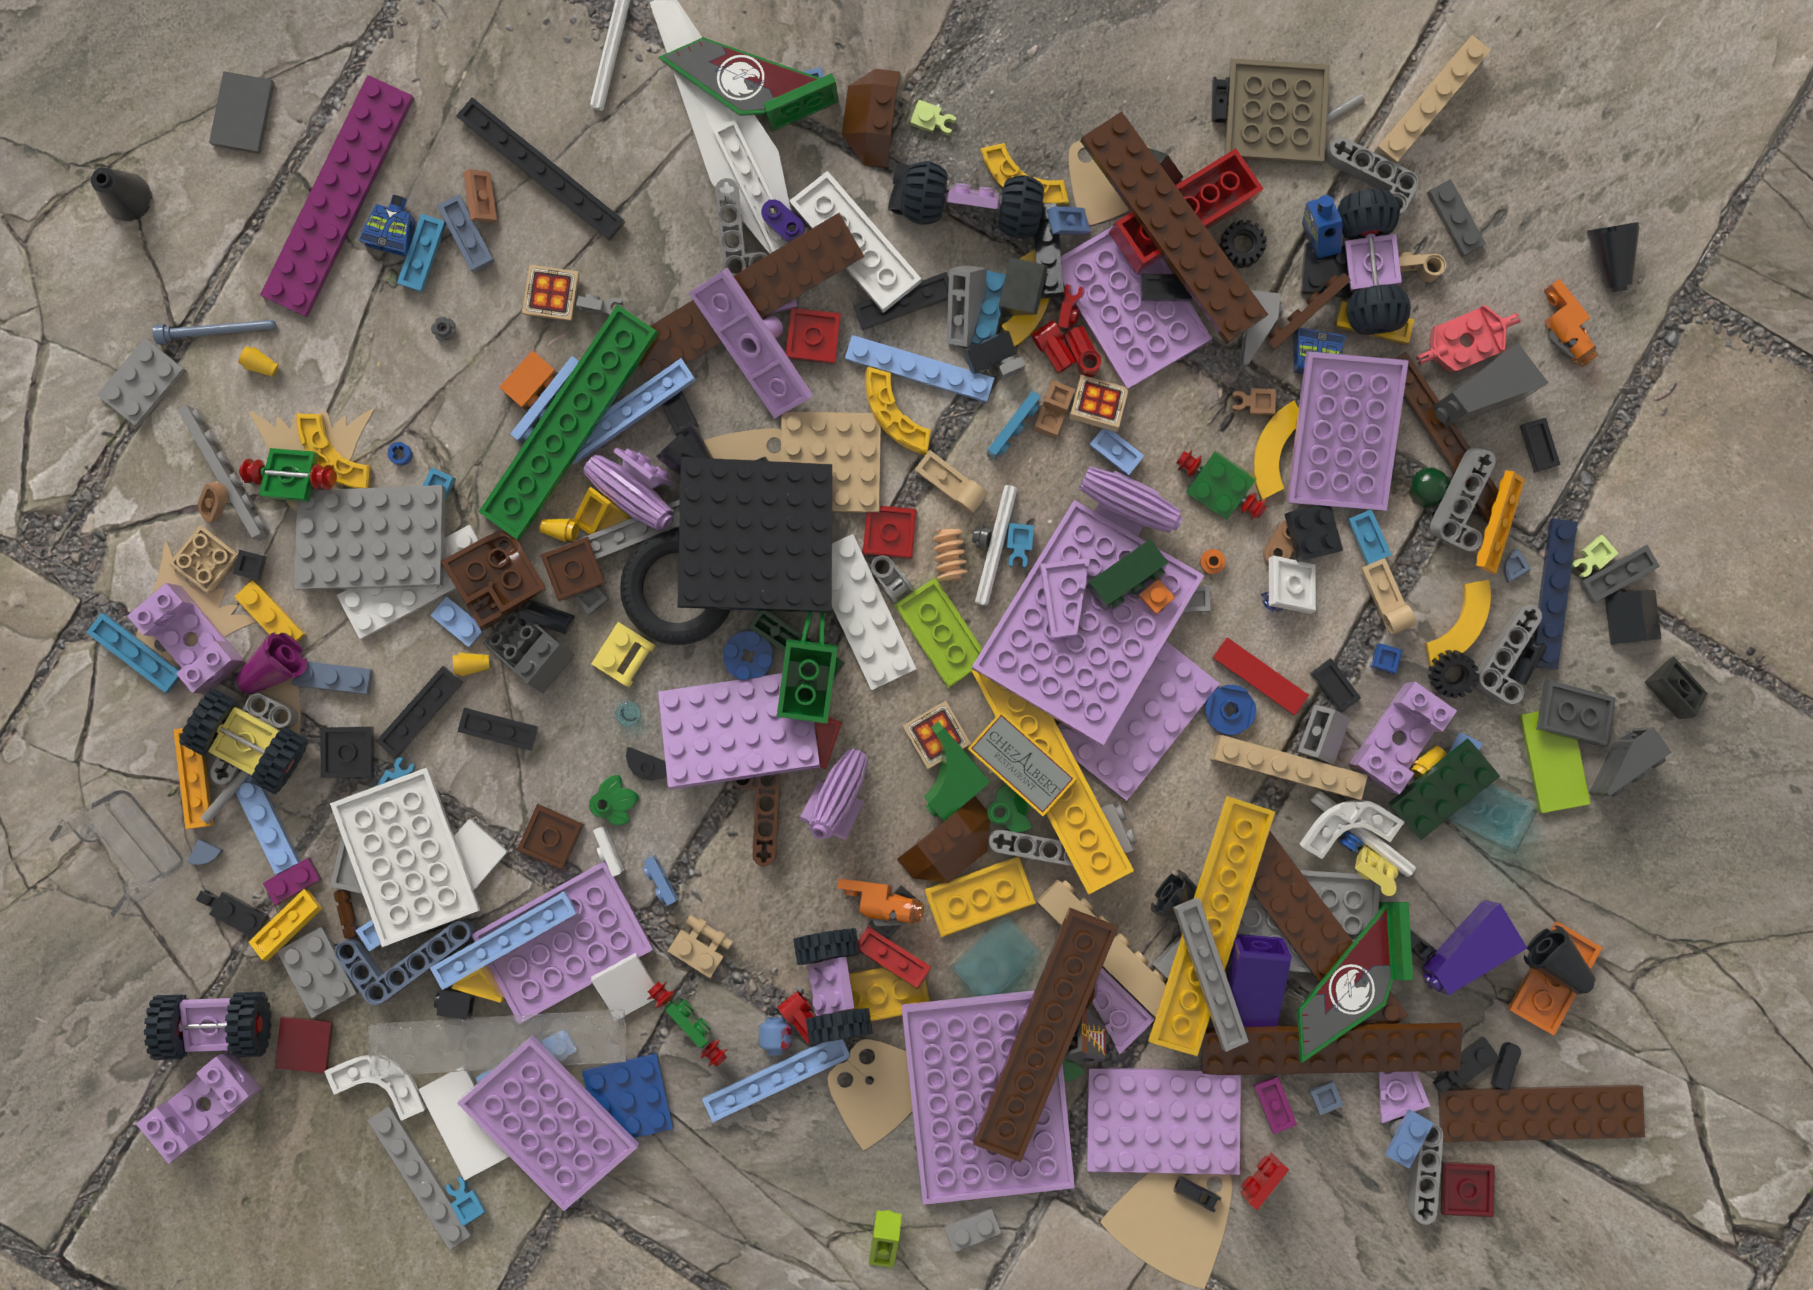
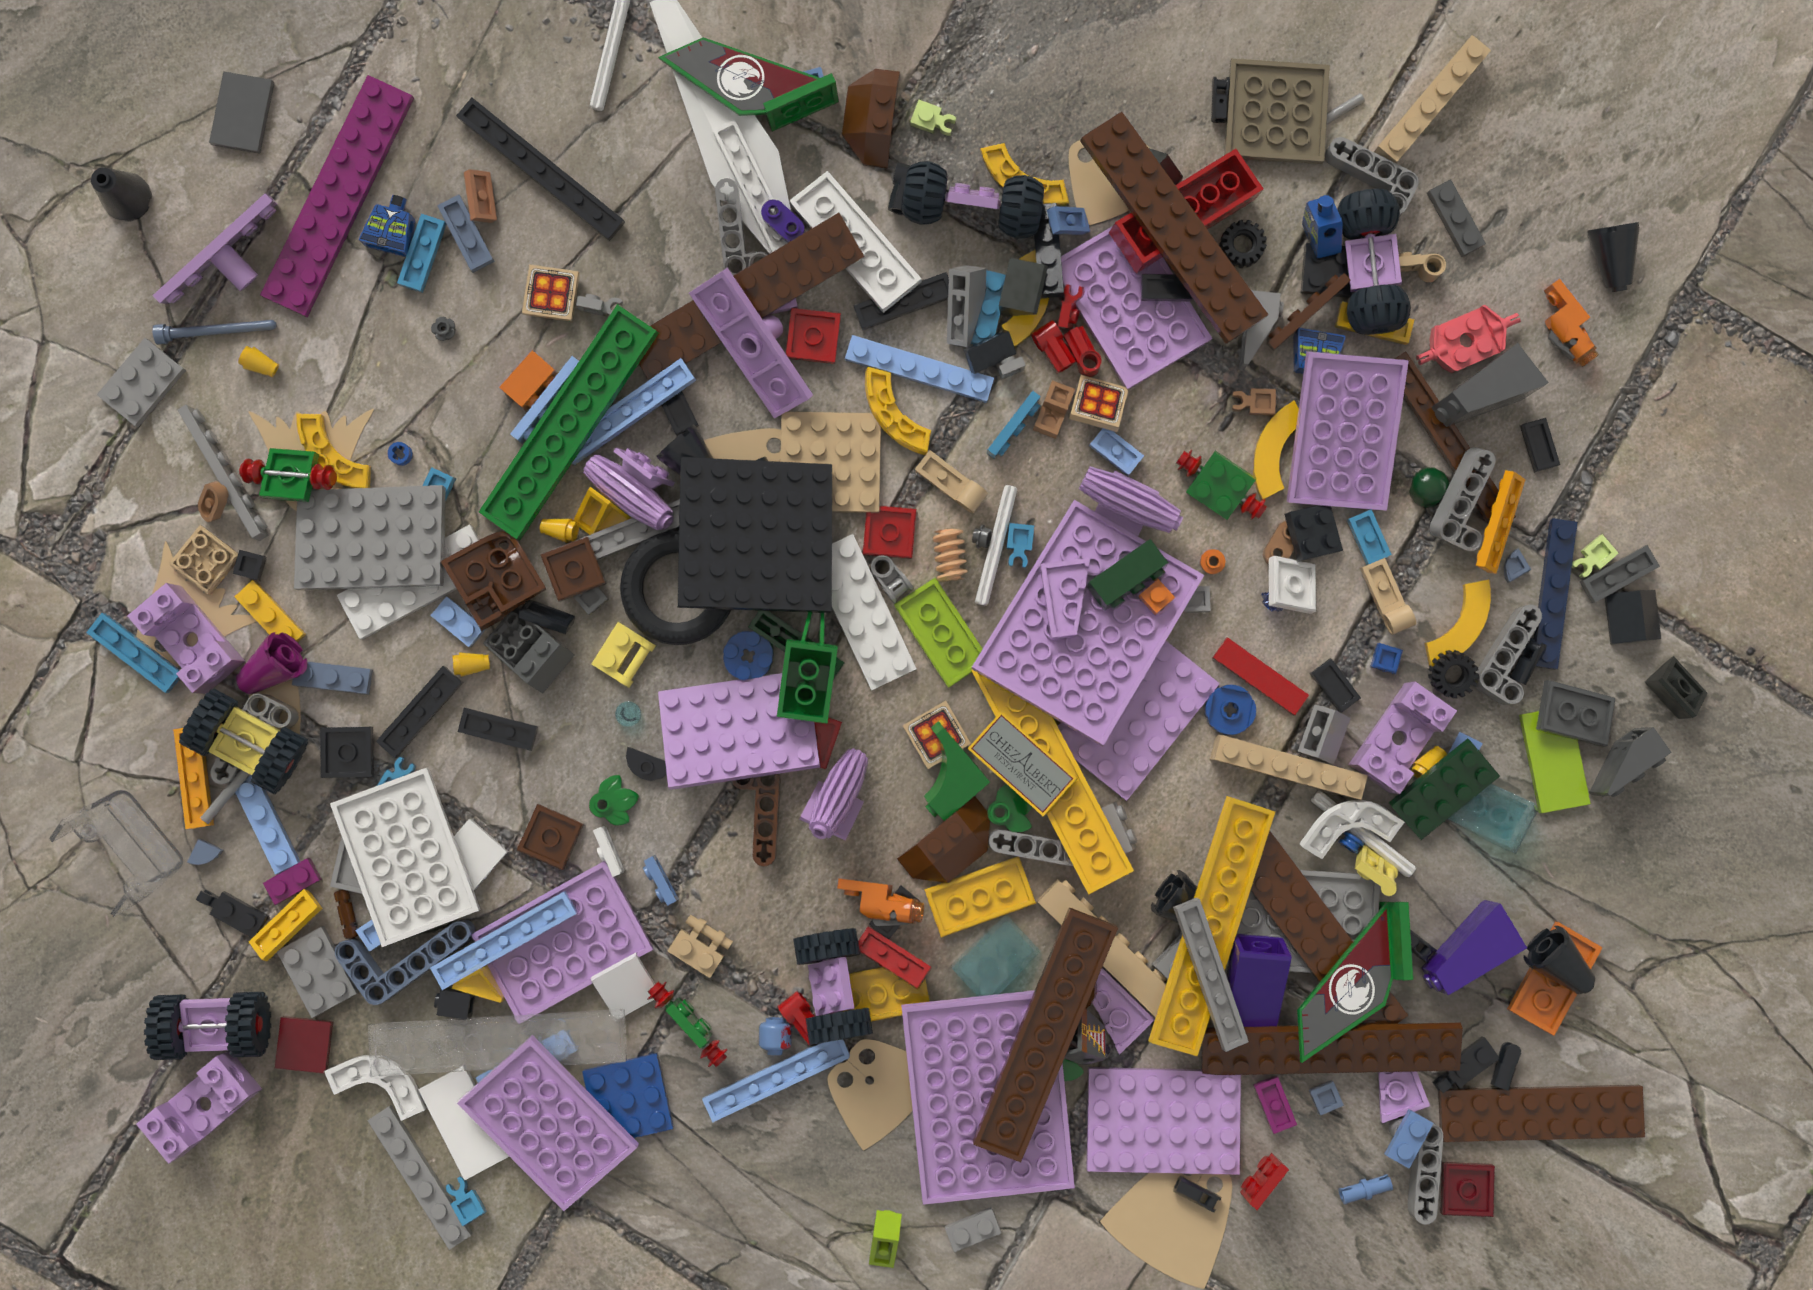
(221, 255): none -> lavender plate
(1365, 1189): none -> medium blue pin

